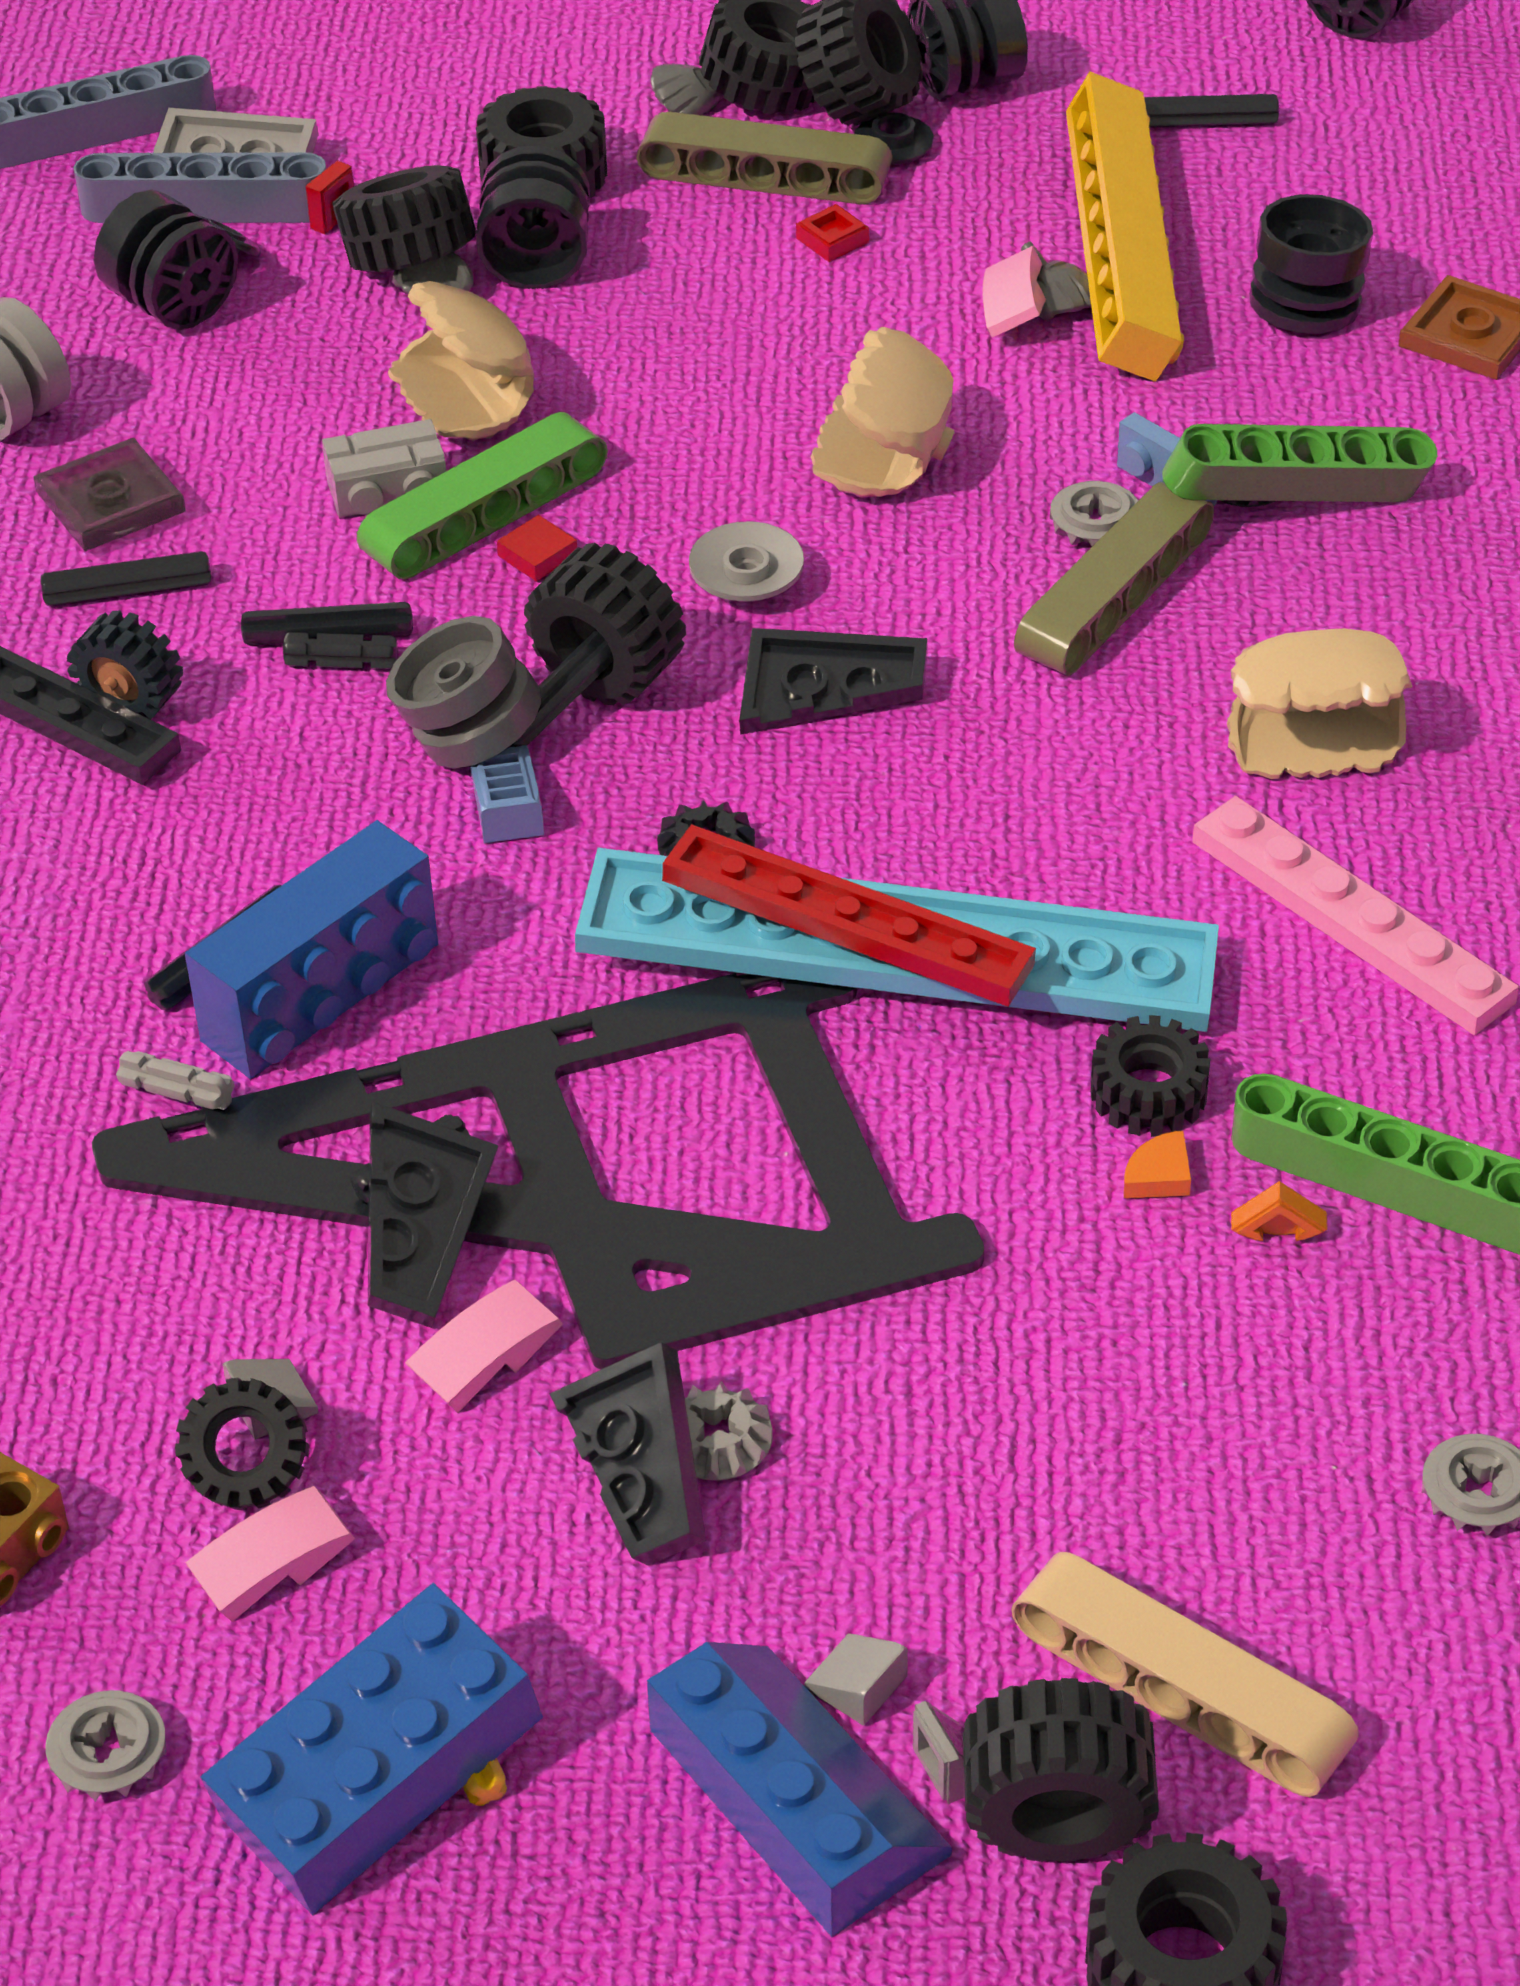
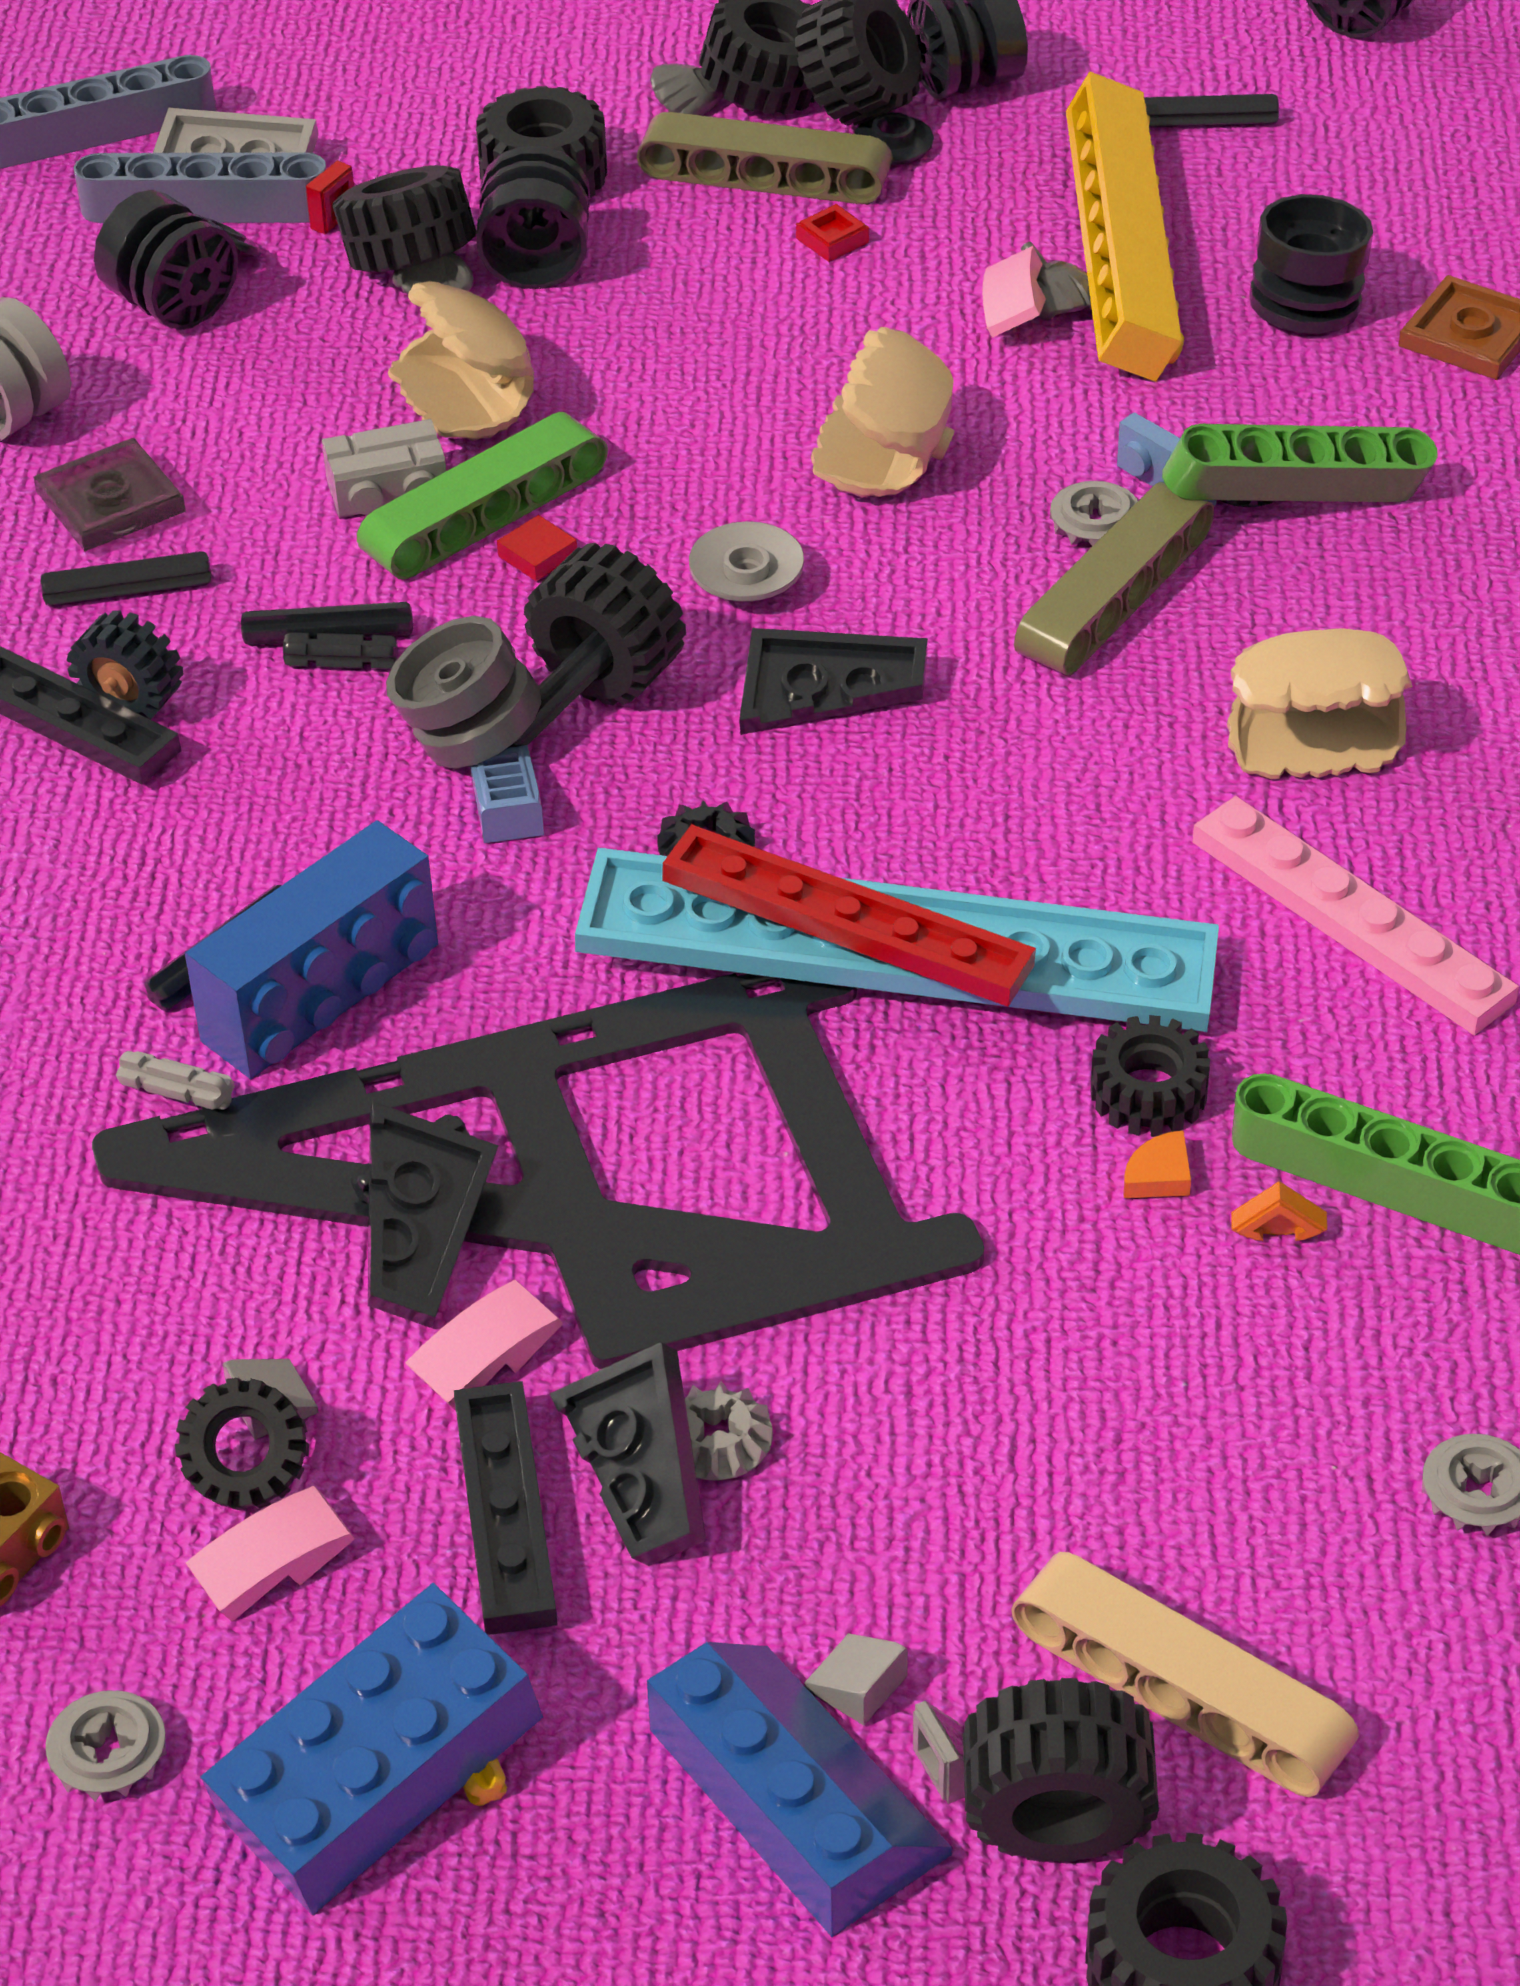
(505, 1509): none -> black plate

